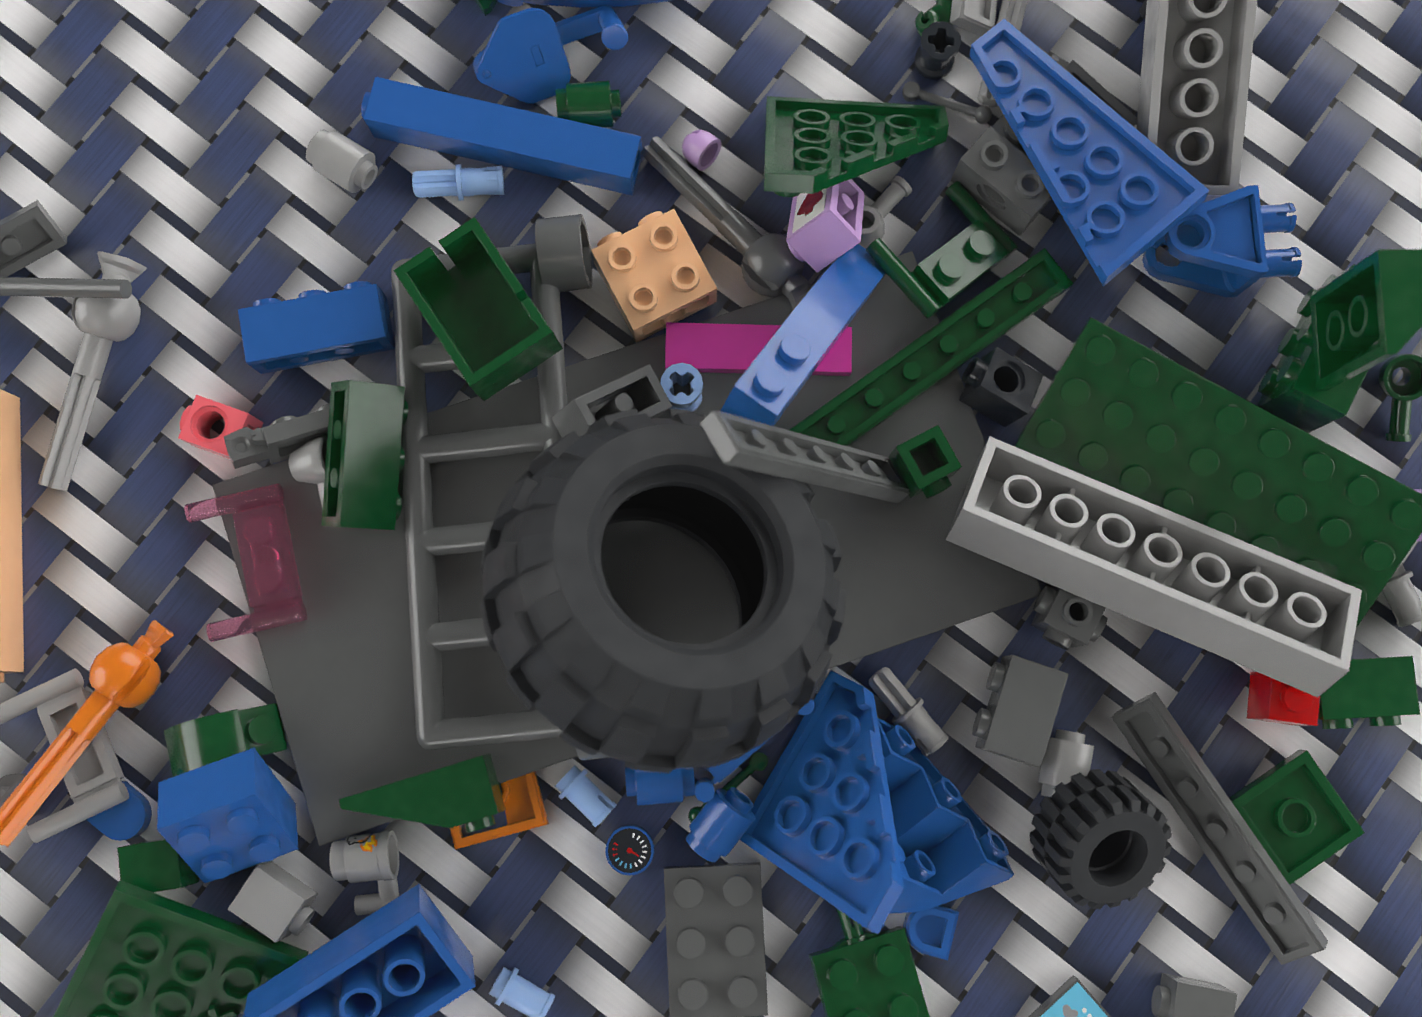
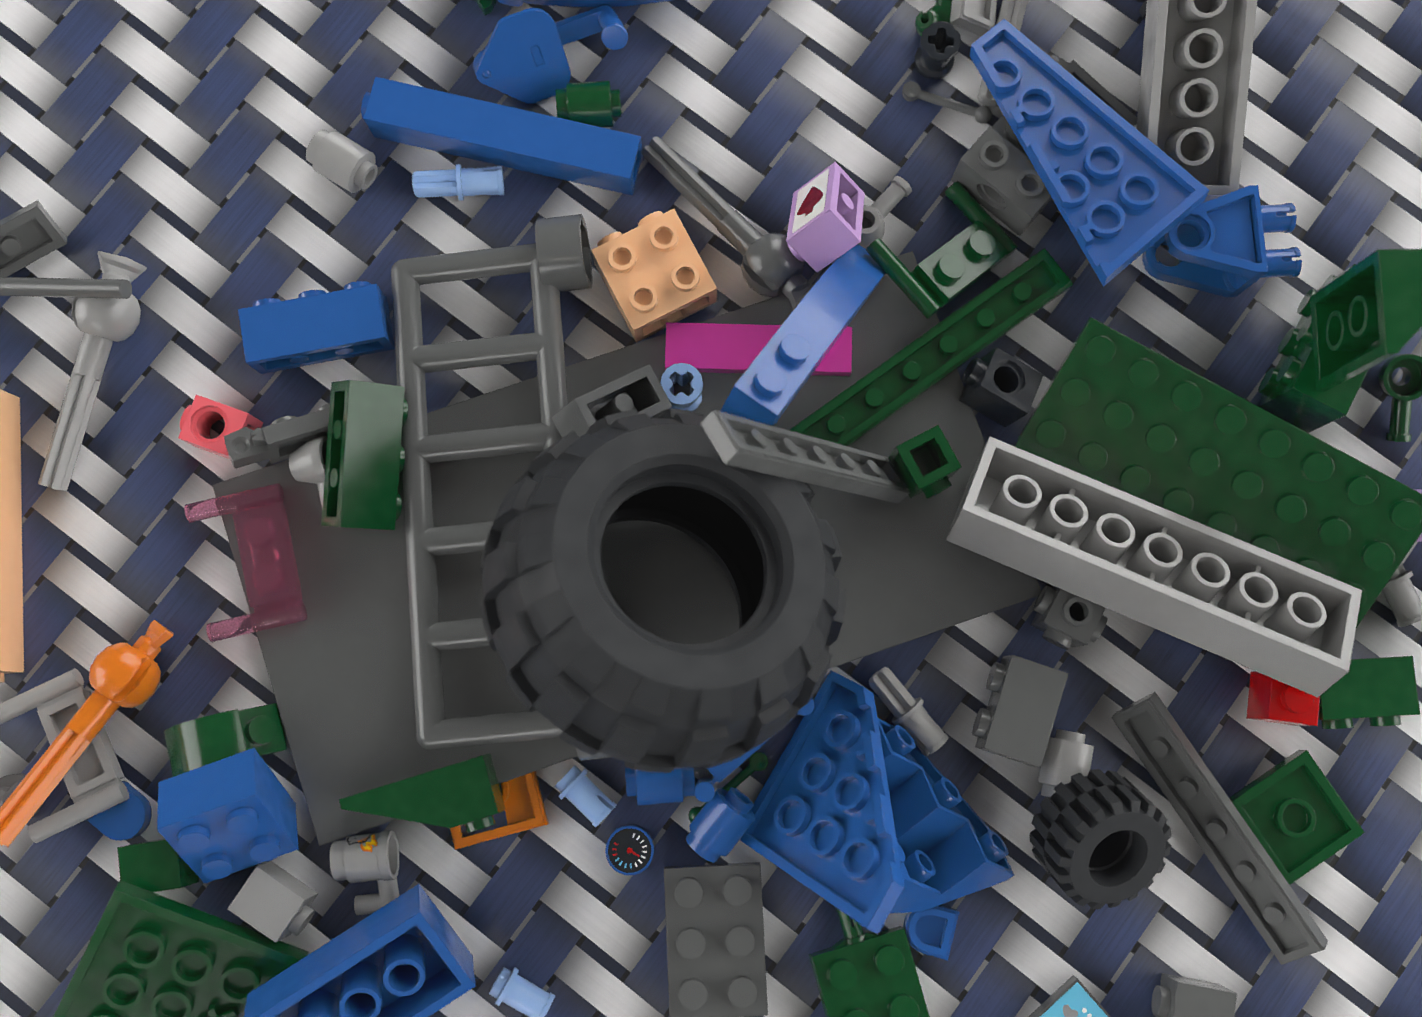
(479, 310): dark green piece -> none
(701, 149): lavender hinge -> none
(831, 141): dark green plate -> none

